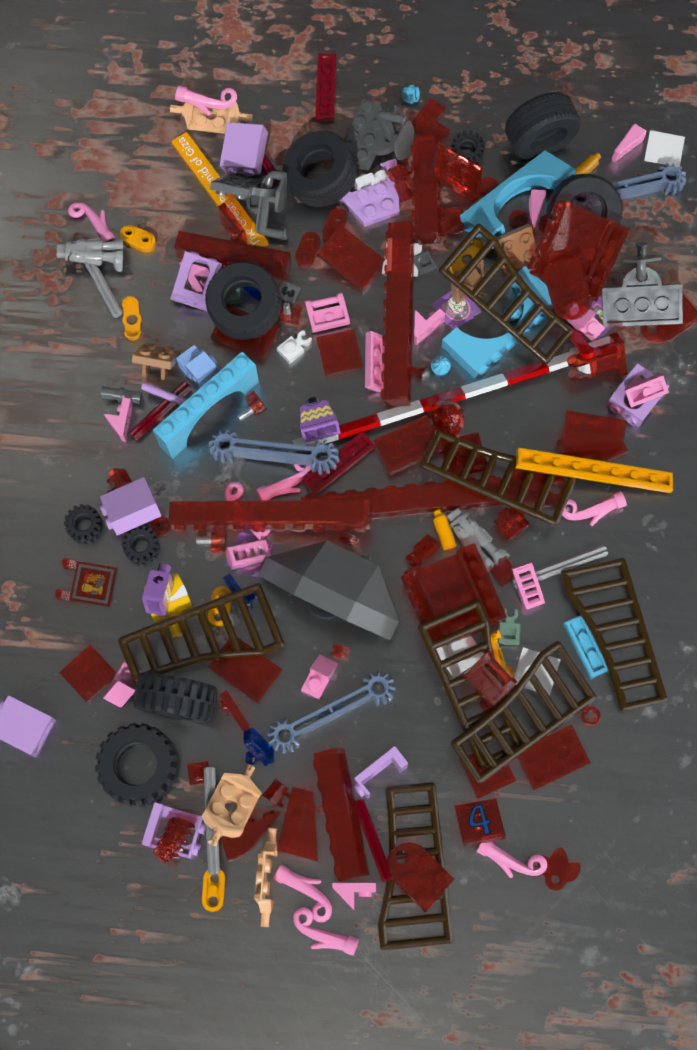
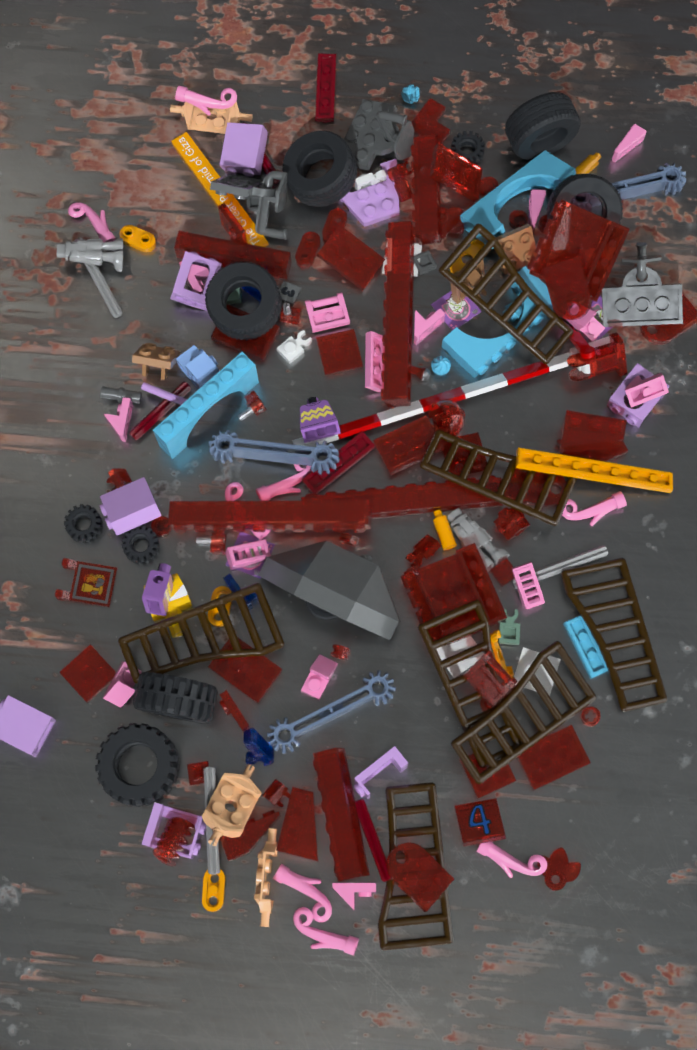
(131, 307): light orange piece -> none
(664, 148): white sticker -> none

